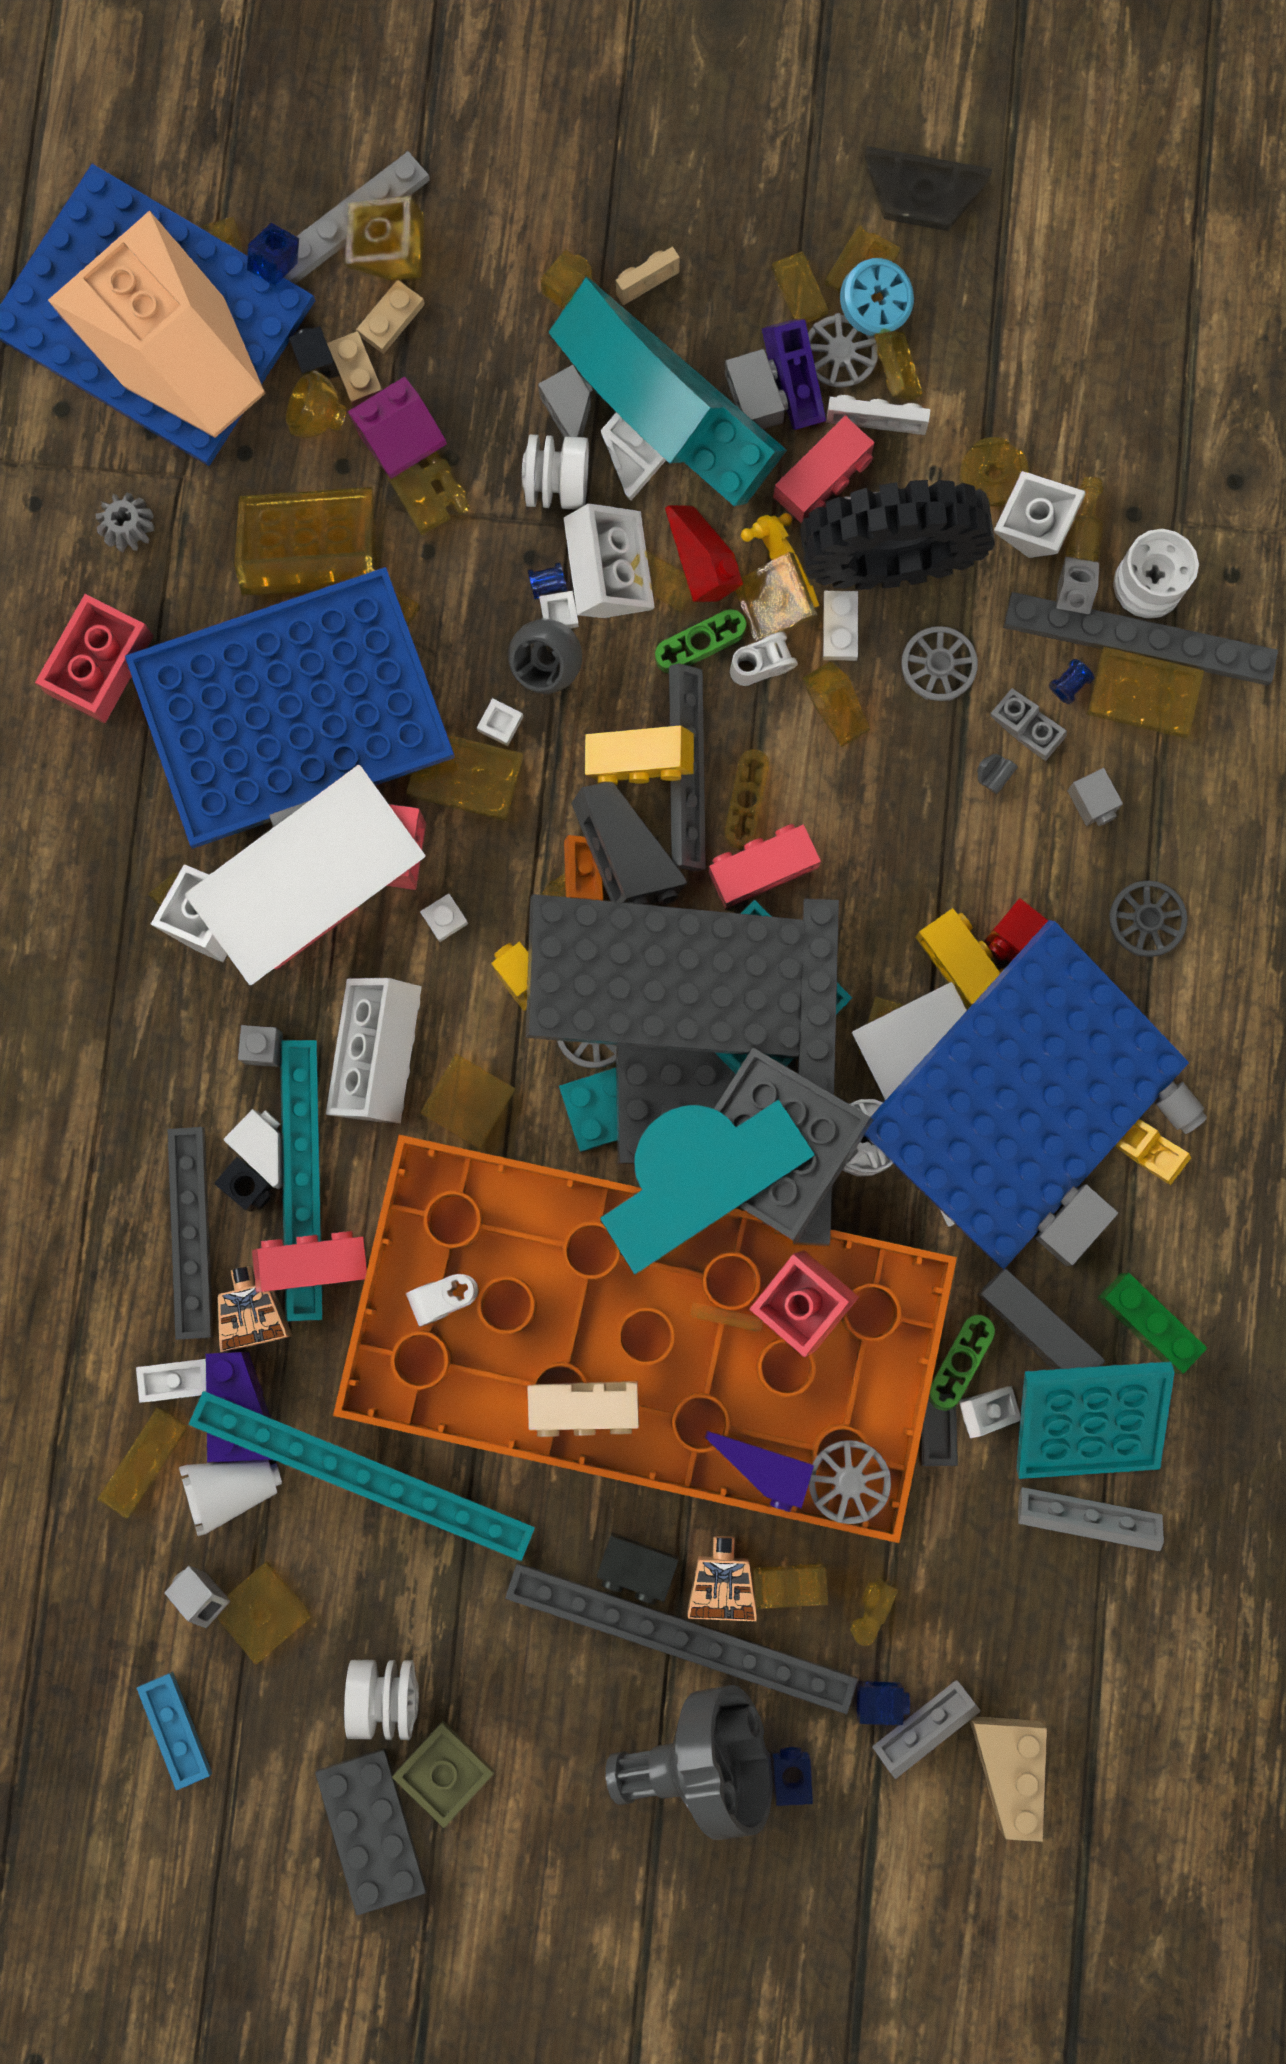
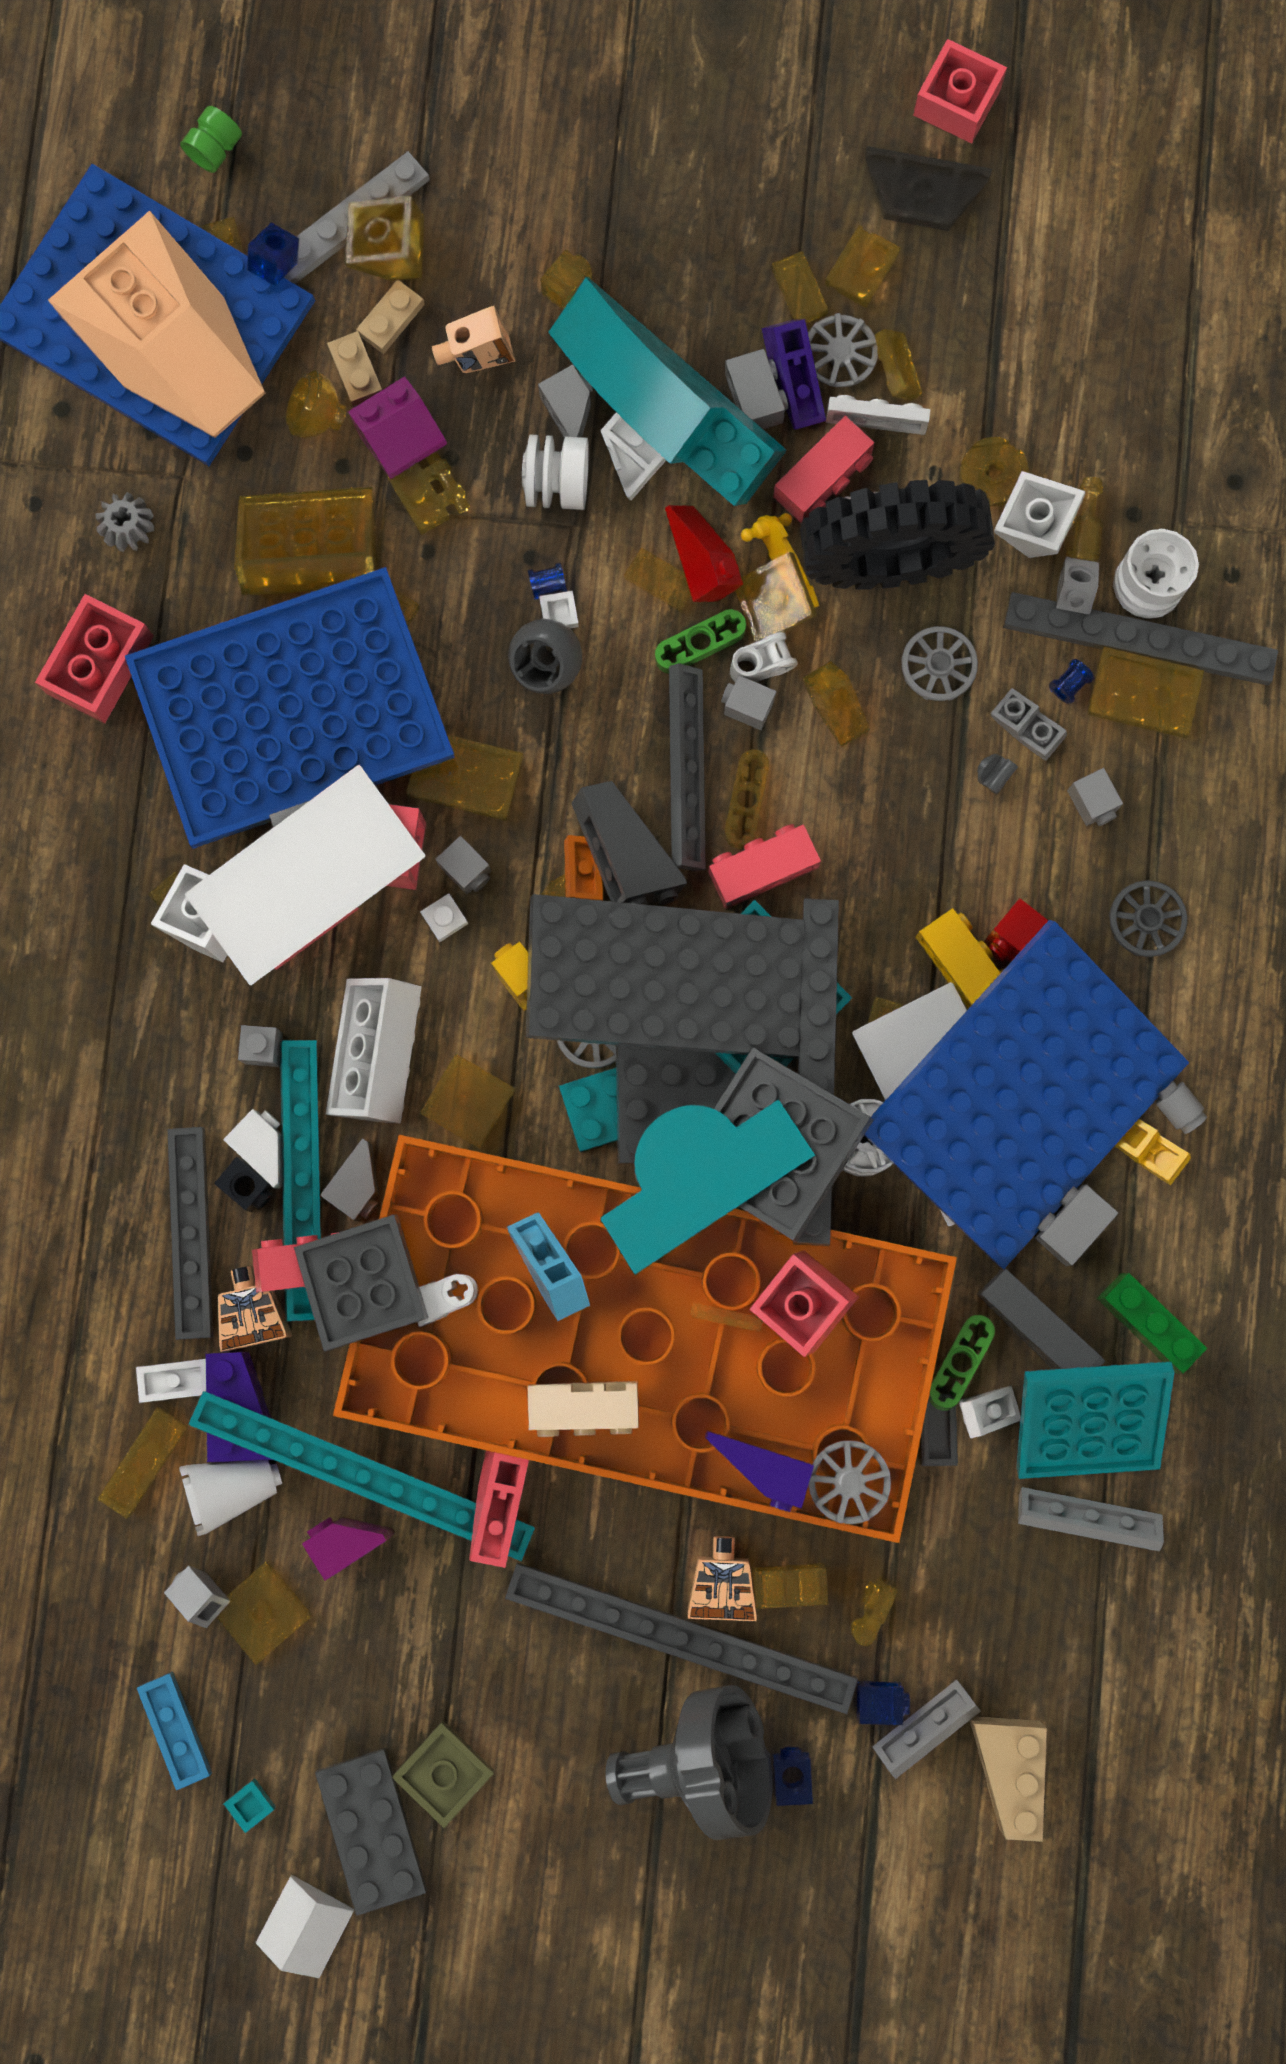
(213, 136): none -> bright green wheel
(250, 1805): none -> teal plate
(303, 1929): none -> white slope
(313, 352): black brick -> none
(342, 1542): none -> magenta slope
(355, 1184): none -> light grey slope
(361, 1282): none -> dark grey plate
(380, 1699): white wheel -> none
(464, 866): none -> light grey brick
(476, 342): none -> light nougat torso
(497, 1507): none -> coral slope
(500, 722): white plate -> none
(549, 1266): none -> medium azure slope
(600, 552): white slope -> none
(637, 1568): pearl dark grey brick -> none
(638, 280): tan plate -> none
(640, 754): yellow brick -> none
(748, 702): none -> light grey brick
(840, 625): white plate -> none
(874, 277): medium azure wheel -> none
(959, 91): none -> coral brick

